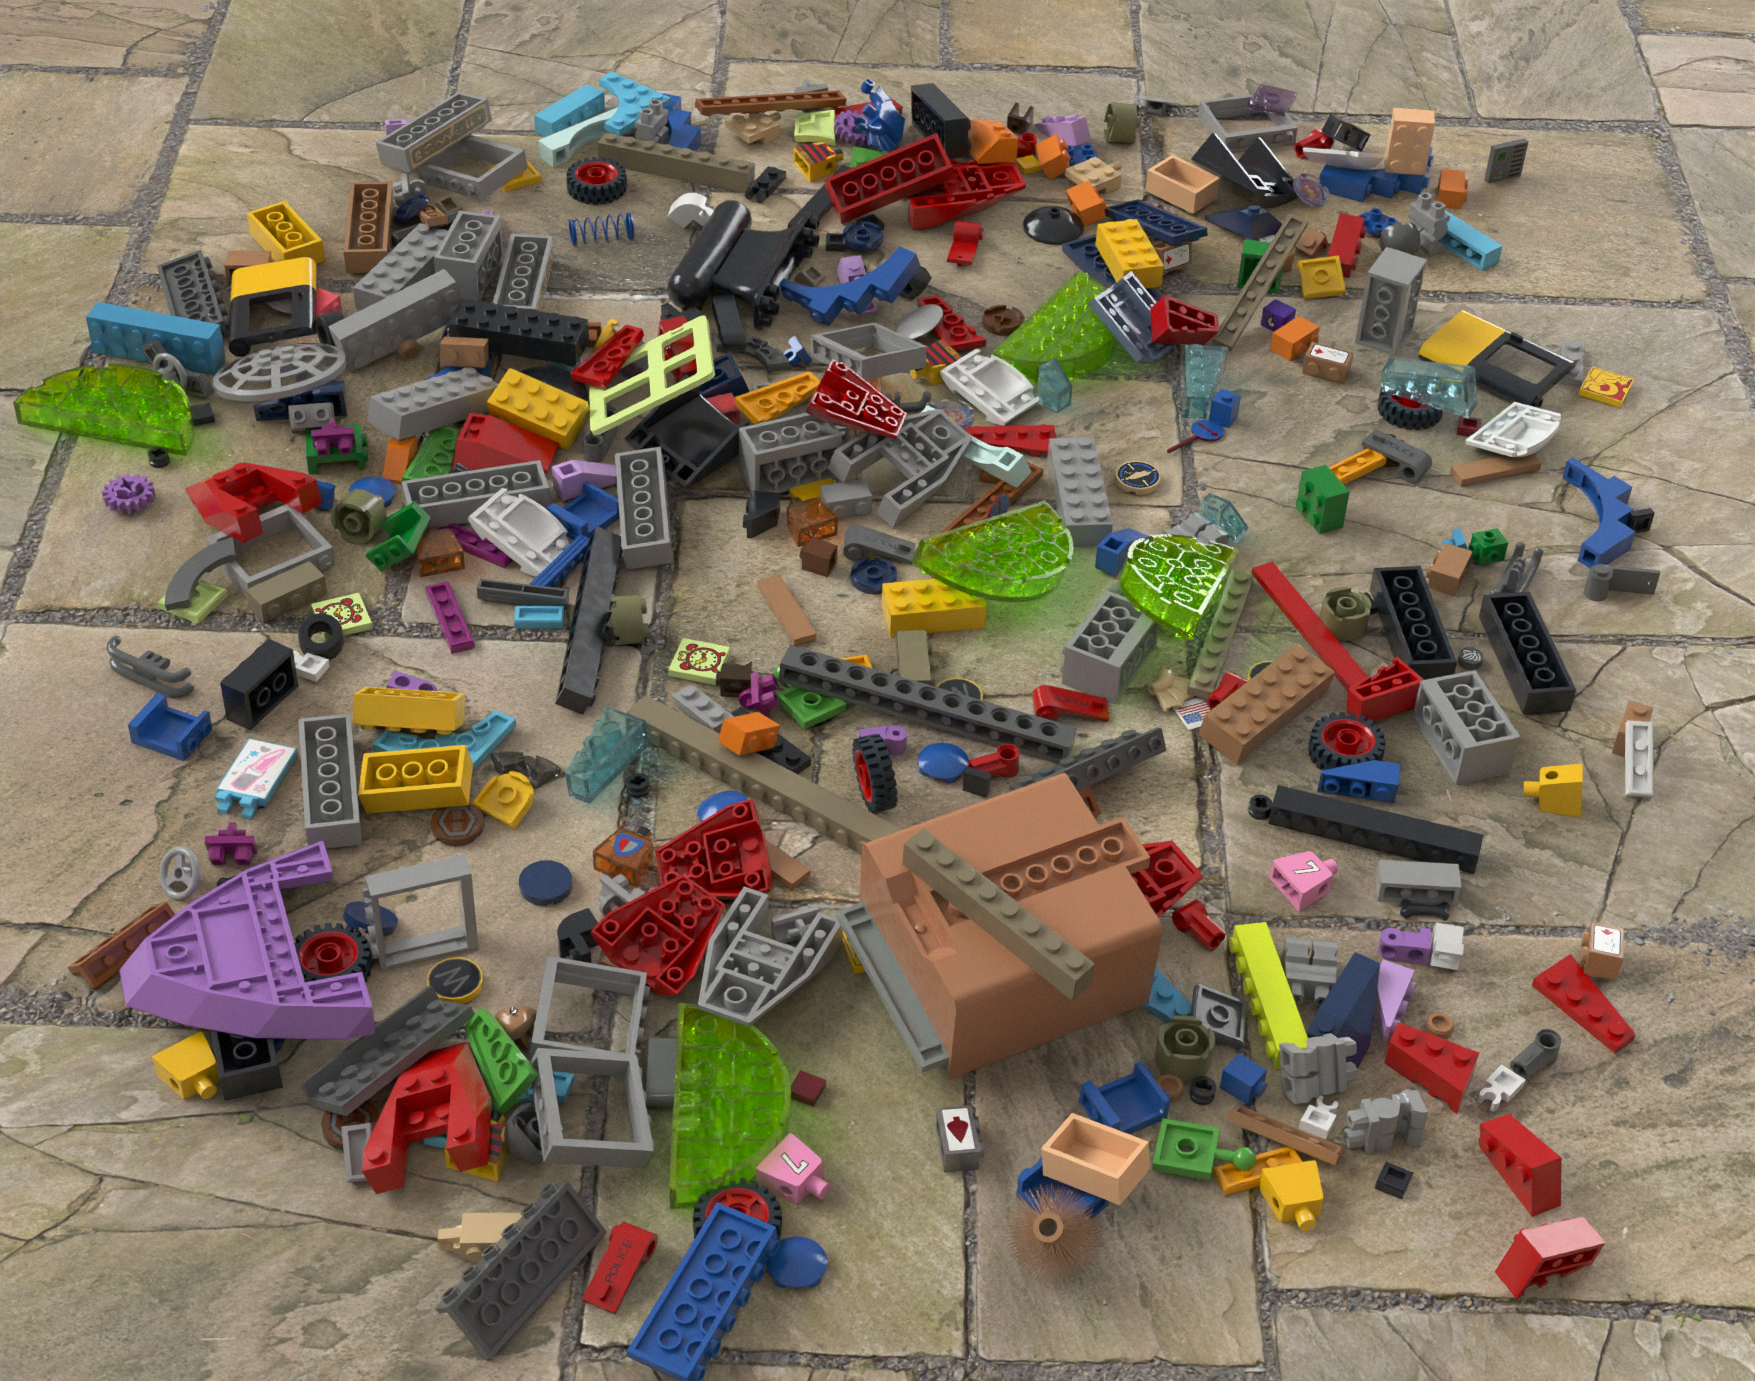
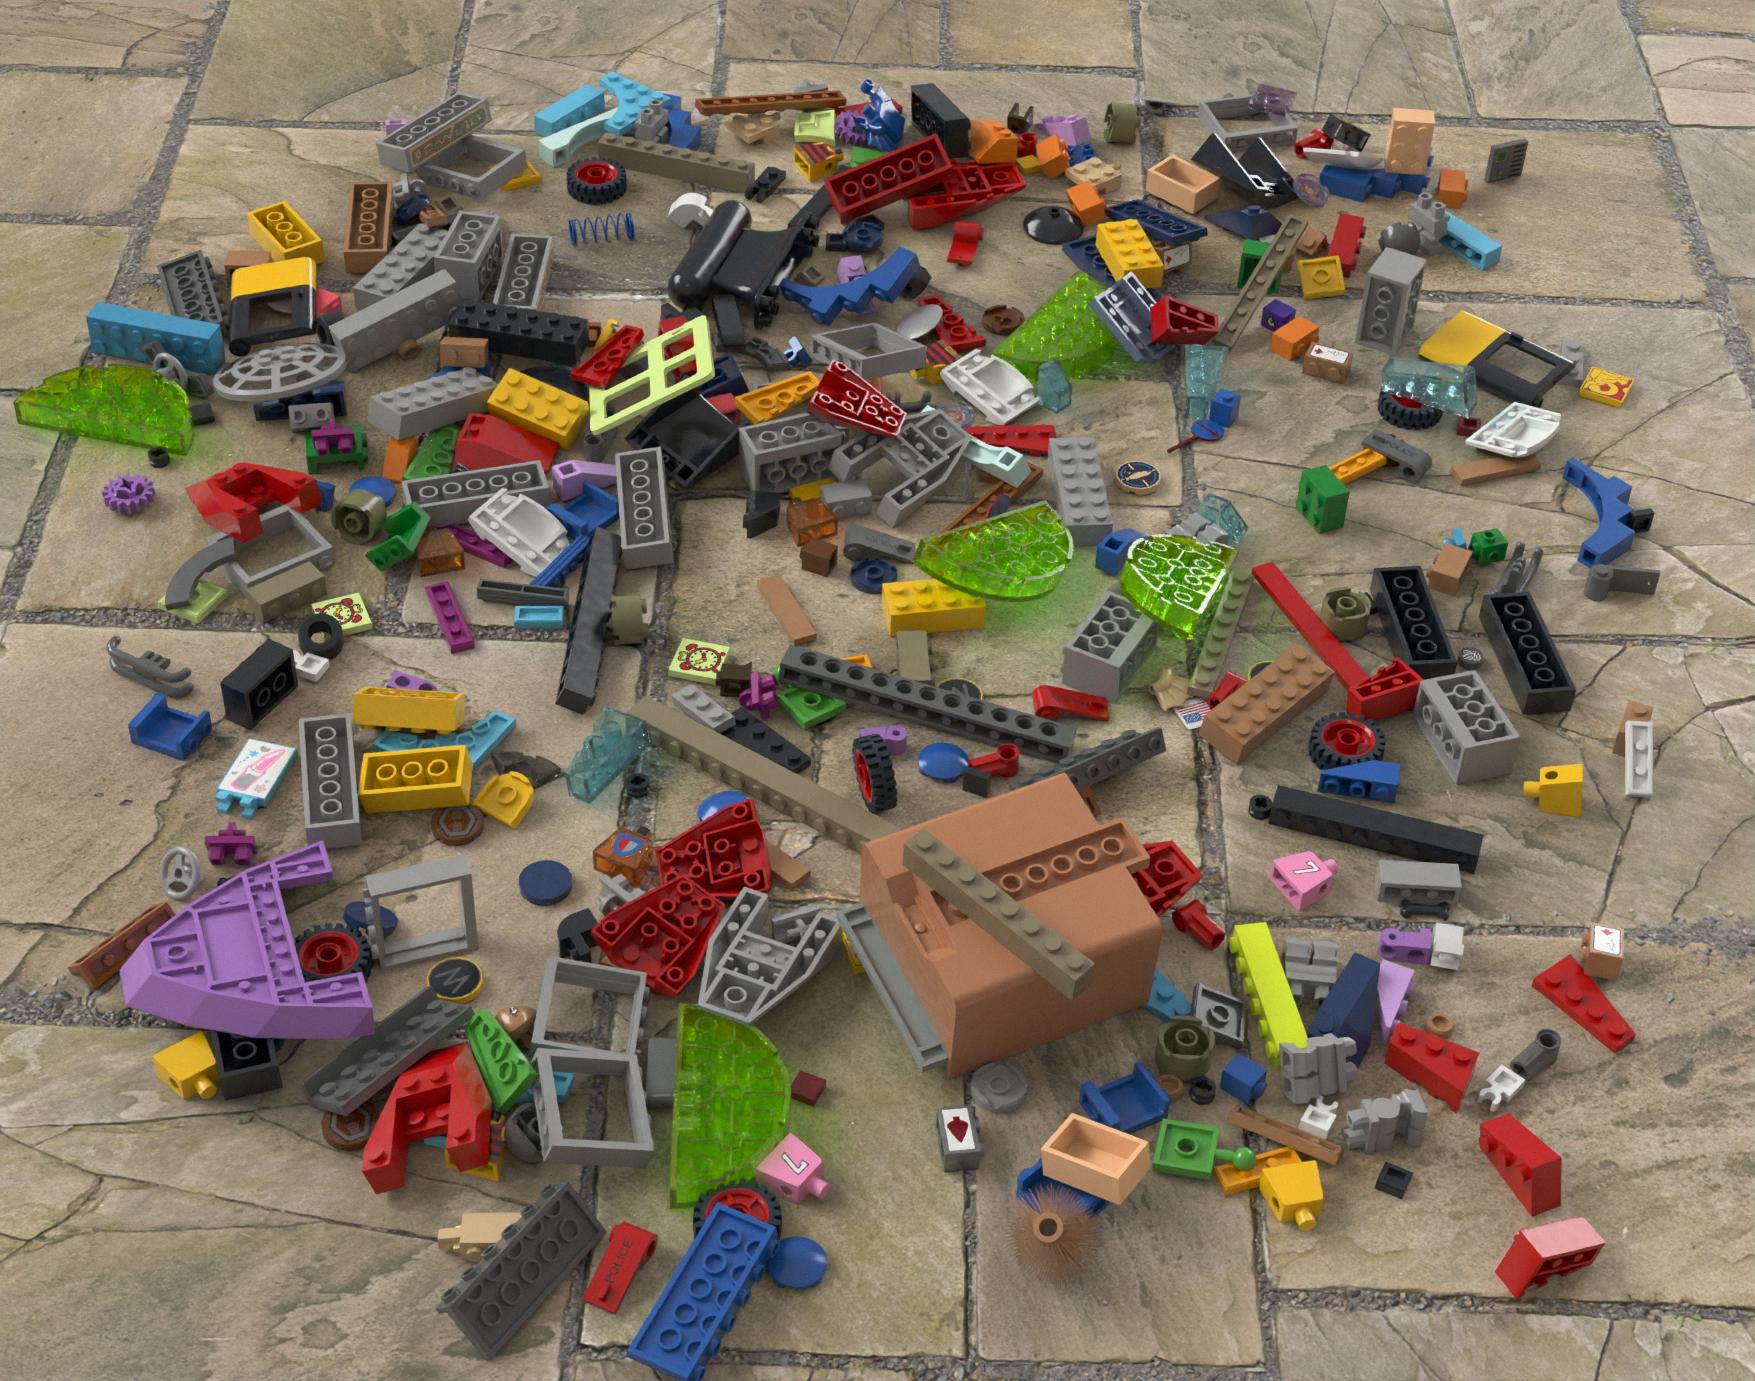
(354, 1141): light grey tile -> none
(749, 733): orange brick -> none
(998, 1087): none -> light grey tile
(1376, 221): blue dish -> none

